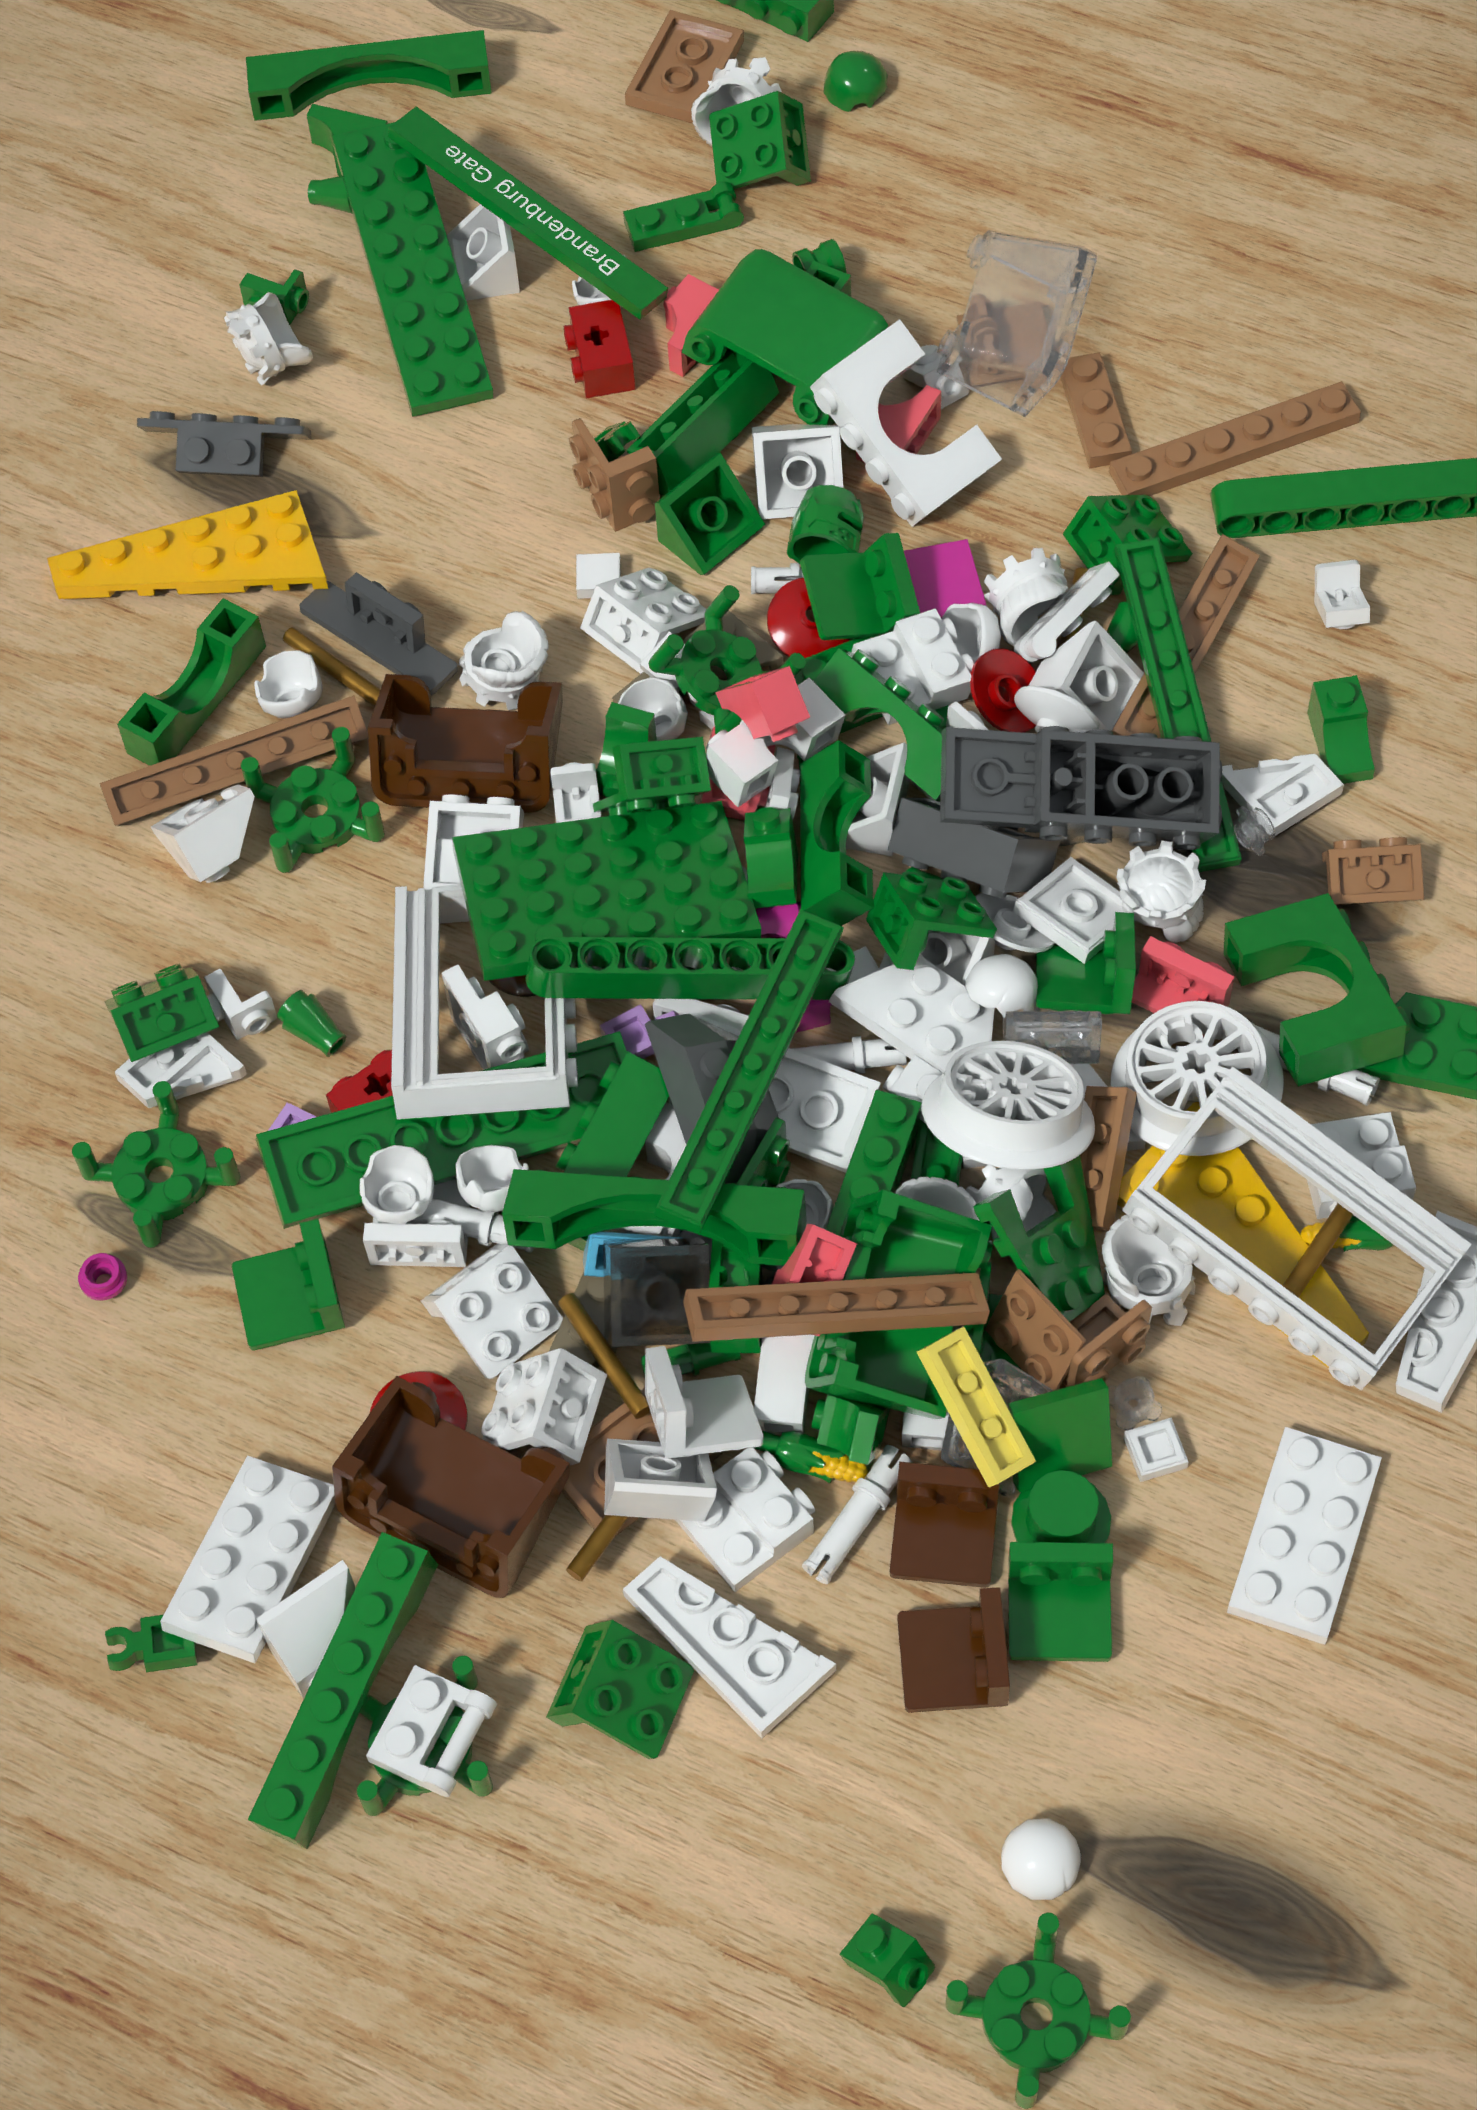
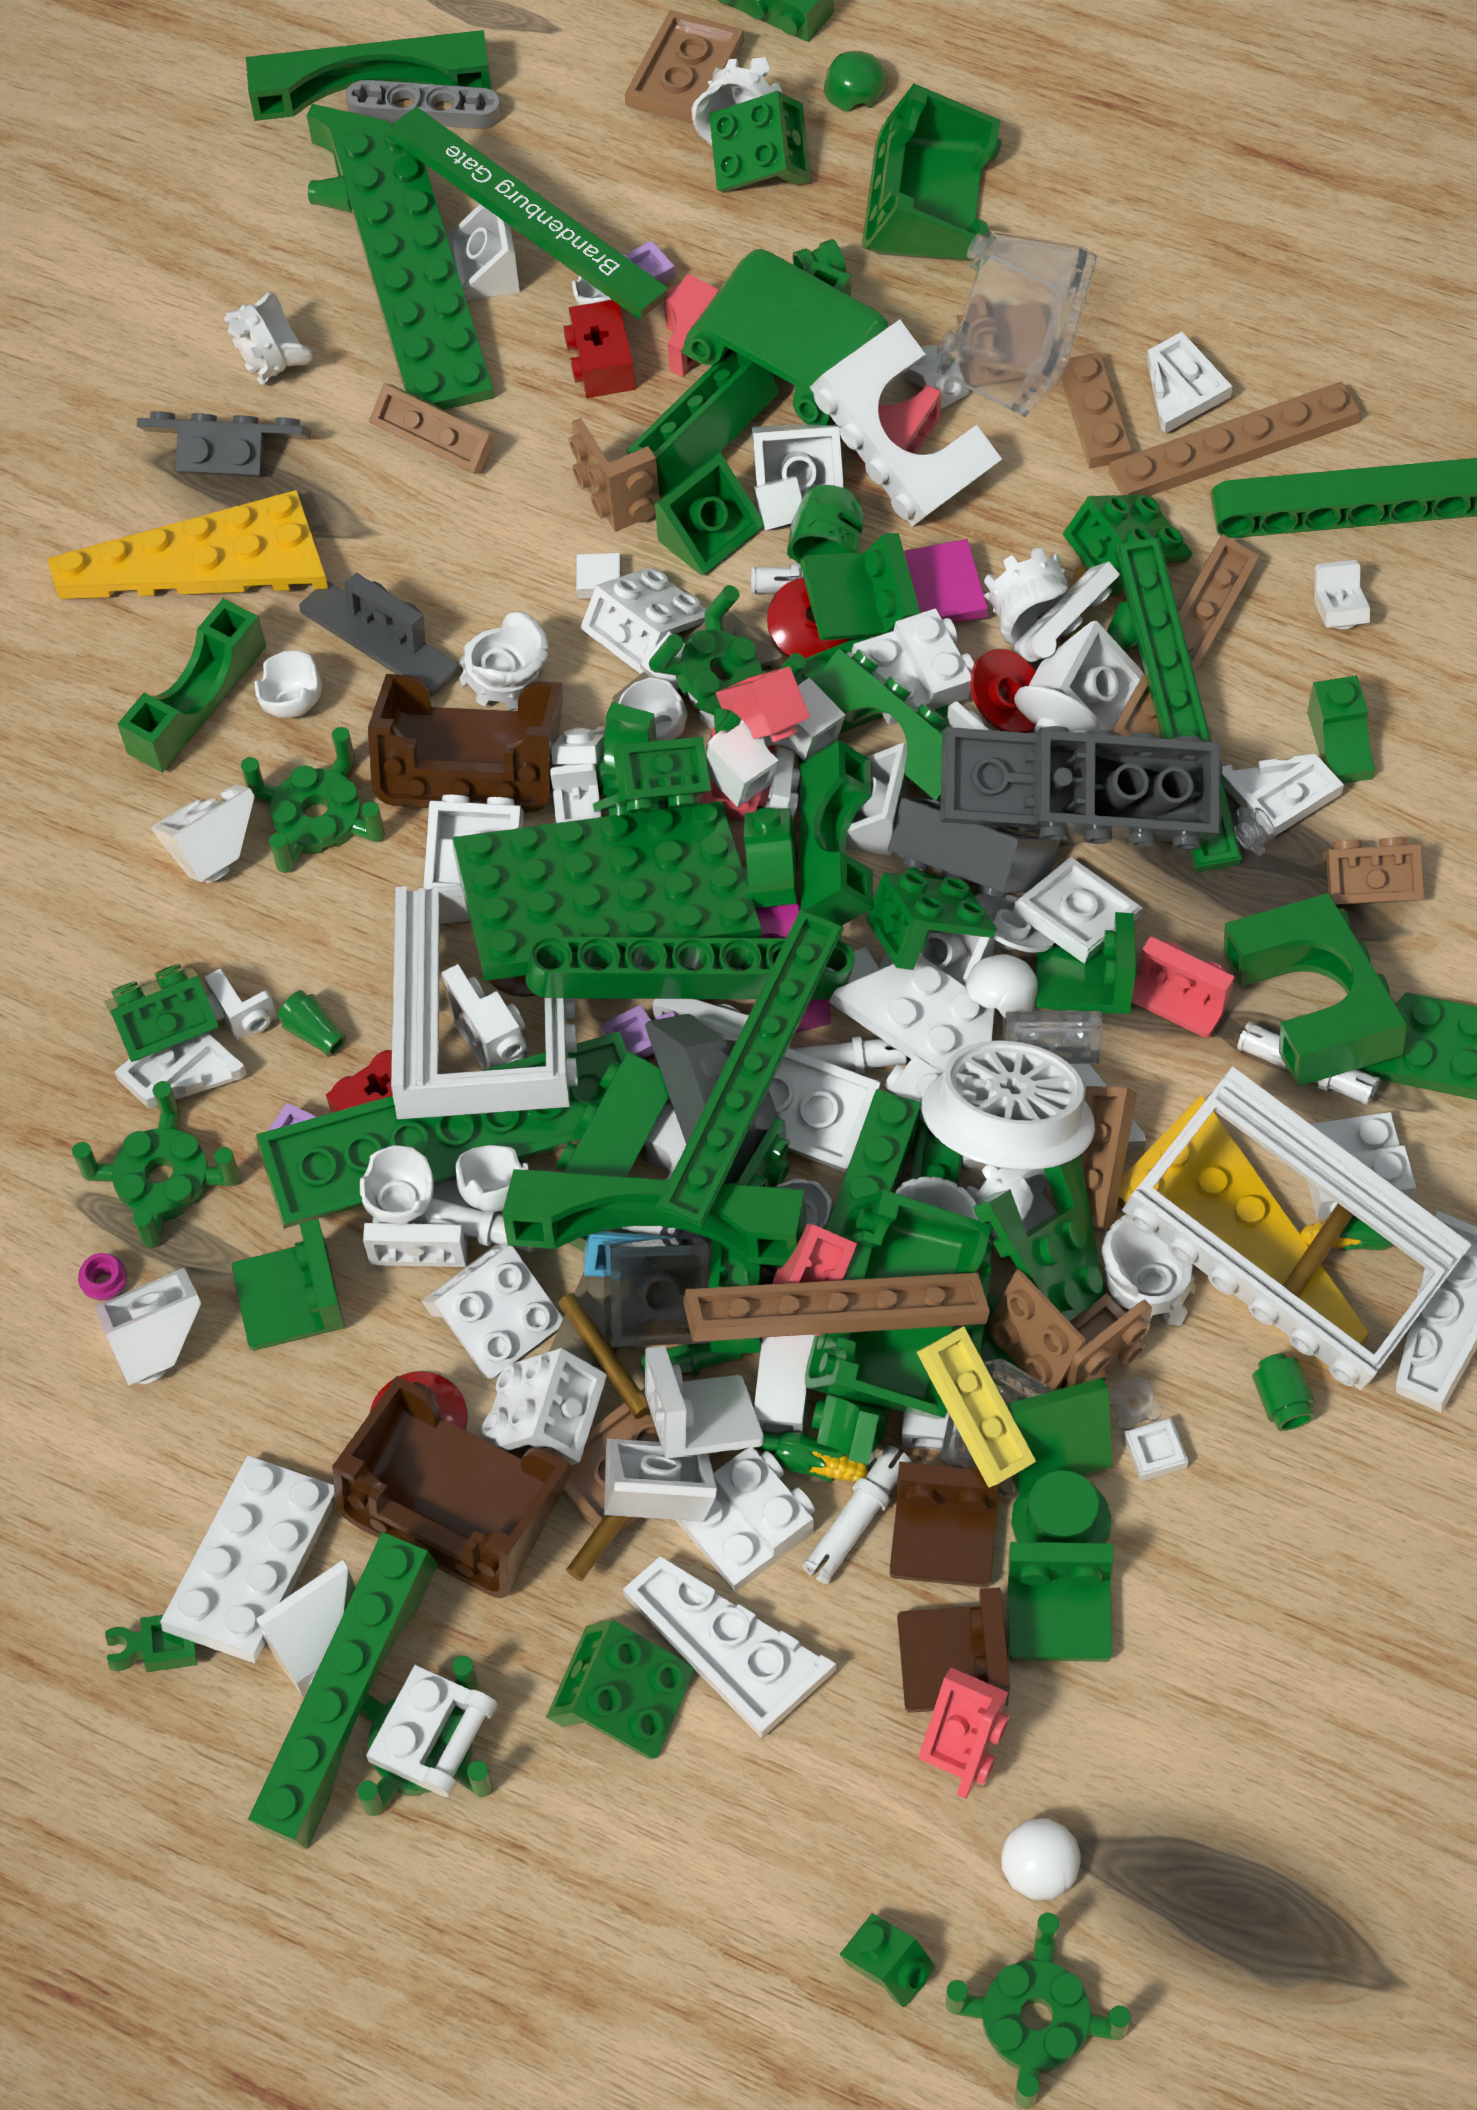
(150, 1325): none -> white slope
(220, 763): medium nougat plate -> none
(292, 295): green bracket -> none
(333, 665): pearl gold bar -> none
(425, 97): none -> light grey beam
(432, 428): none -> medium nougat plate
(578, 746): none -> white plate
(615, 438): green plate -> none
(653, 261): none -> lavender plate
(683, 218): green plate -> none
(778, 501): none -> white tile
(928, 177): none -> green windscreen
(963, 1728): none -> coral bracket
(975, 627): white hair -> none
(1163, 890): white hair -> none
(1183, 381): none -> white wing
(1192, 1071): white piece -> none
(1284, 1391): none -> green brick
(1304, 1535): white plate -> none

